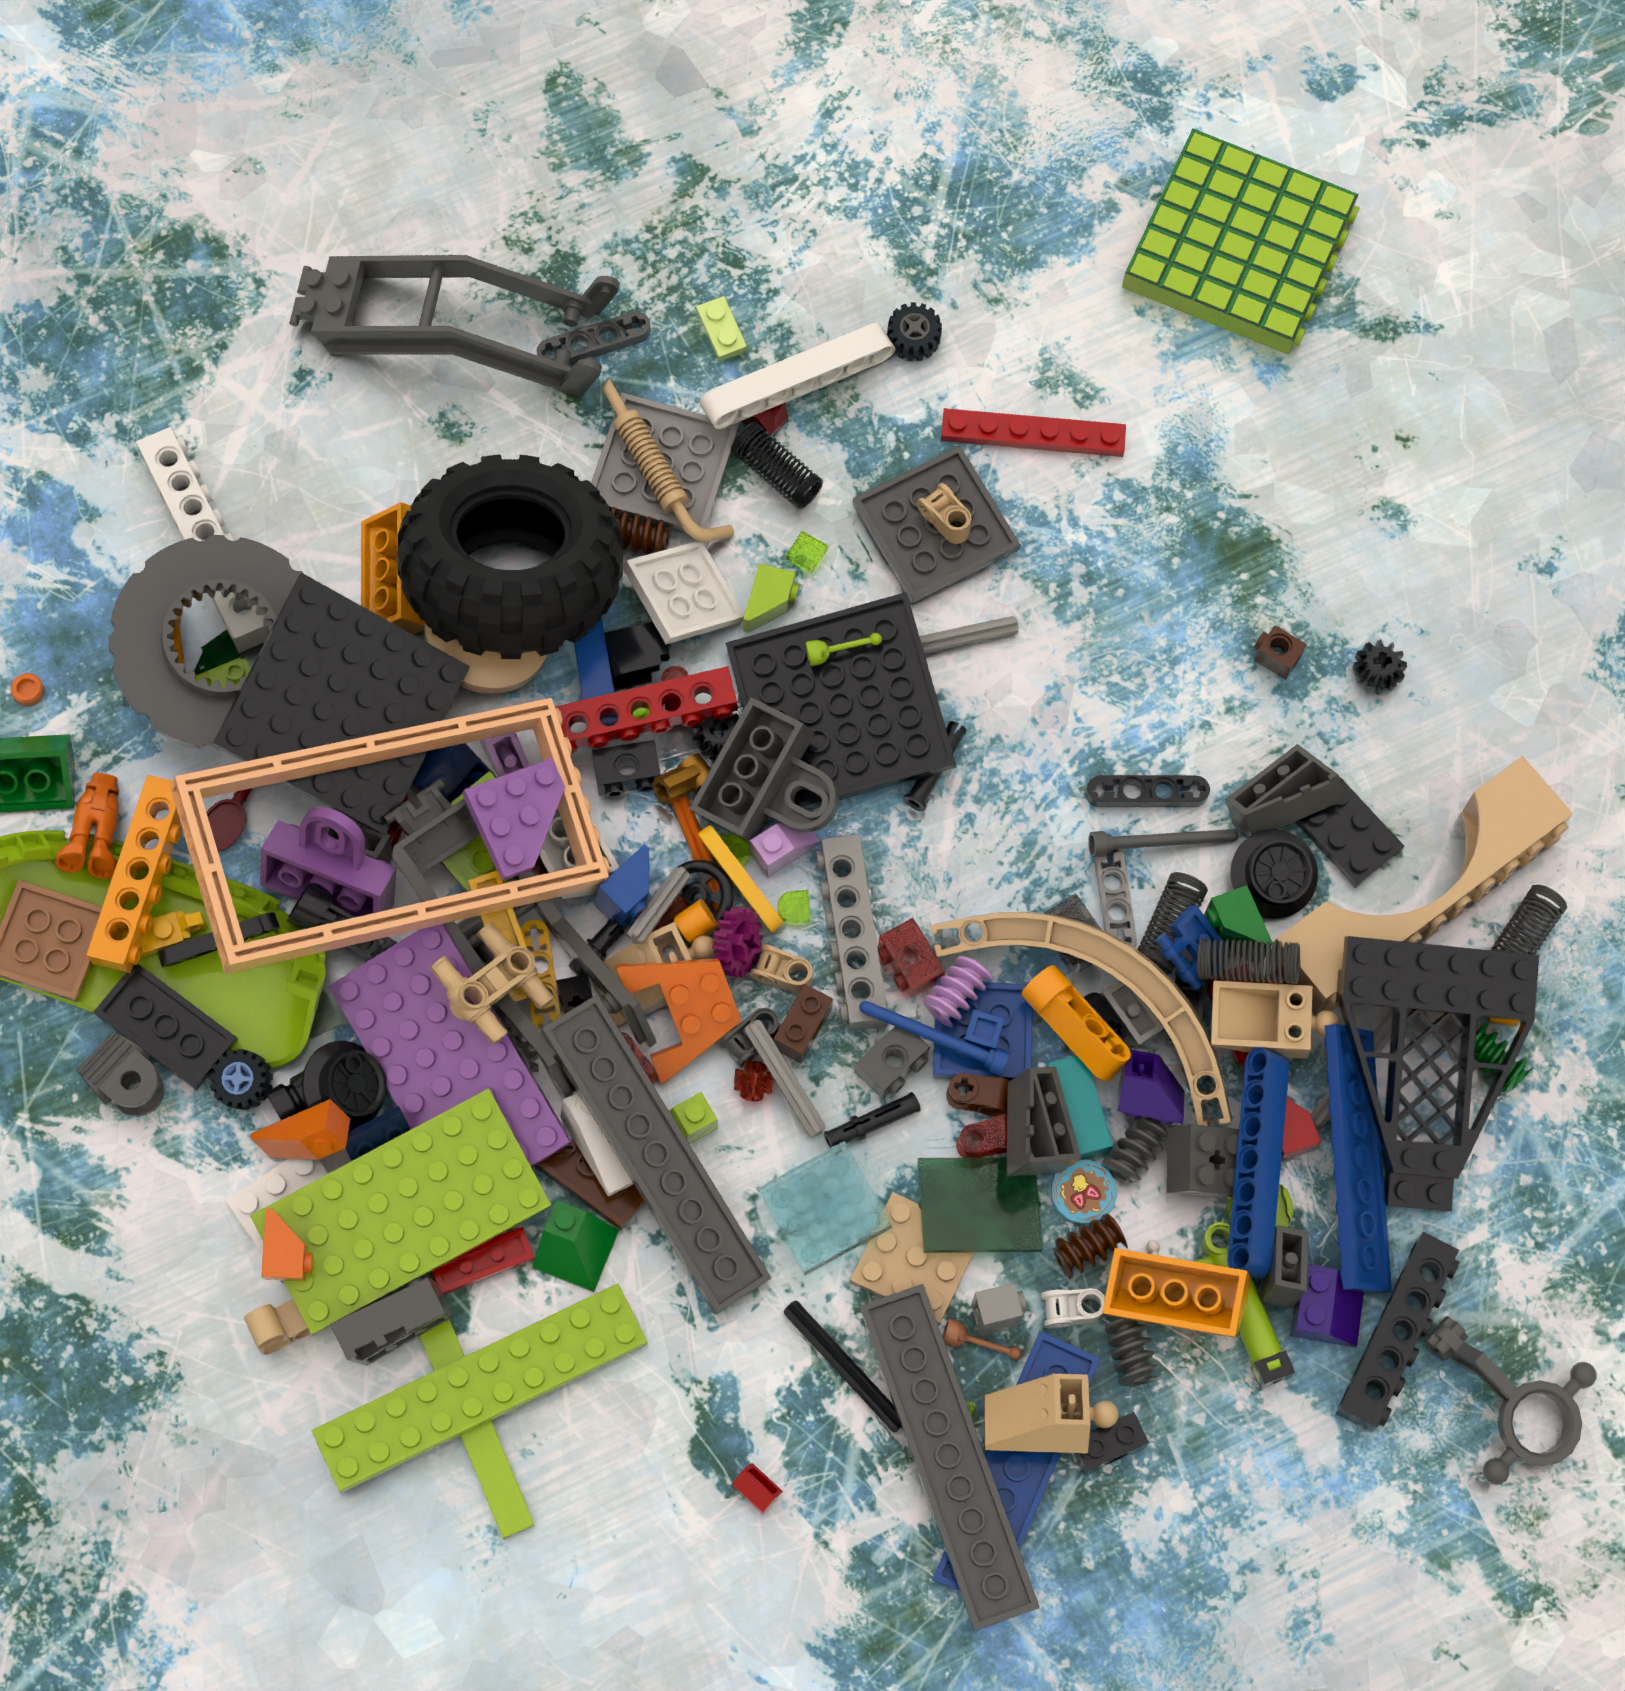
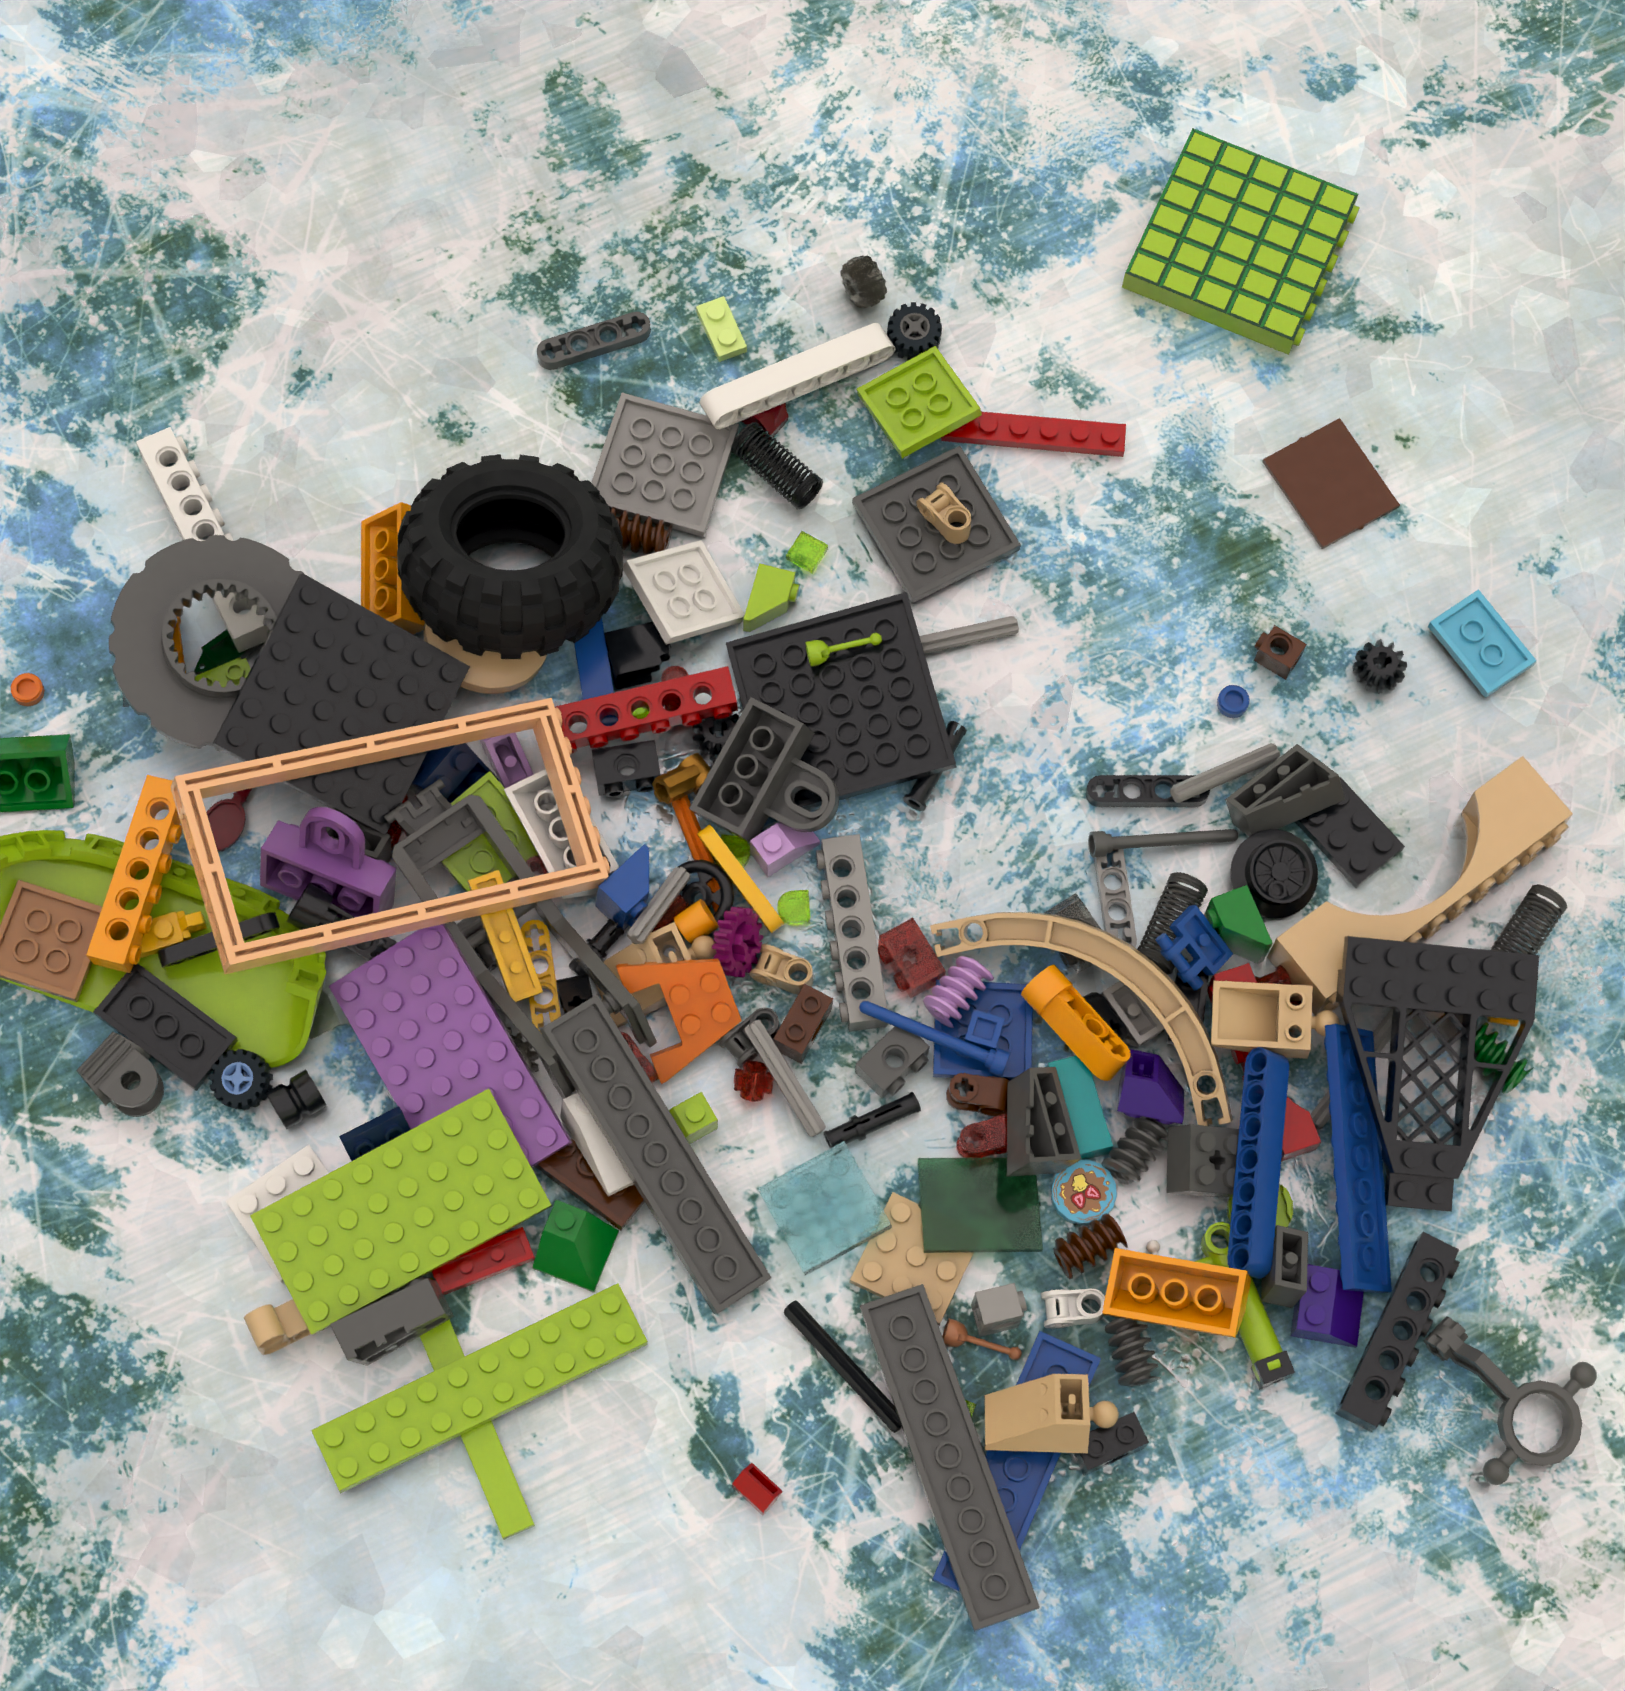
(95, 808): orange piece -> none
(283, 1251): orange slope -> none
(307, 1134): orange slope -> none
(334, 294): dark grey piece -> none
(348, 1078): black wheel -> none
(492, 983): tan piece -> none
(516, 815): medium lavender plate -> none
(656, 468): tan piece -> none
(863, 281): none -> clear smoke gear
(919, 402): none -> lime plate
(1224, 773): none -> light grey axle
(1233, 701): none -> blue tile
(1291, 961): dark grey piece -> none
(1331, 483): none -> reddish brown piece
(1482, 643): none -> medium azure plate

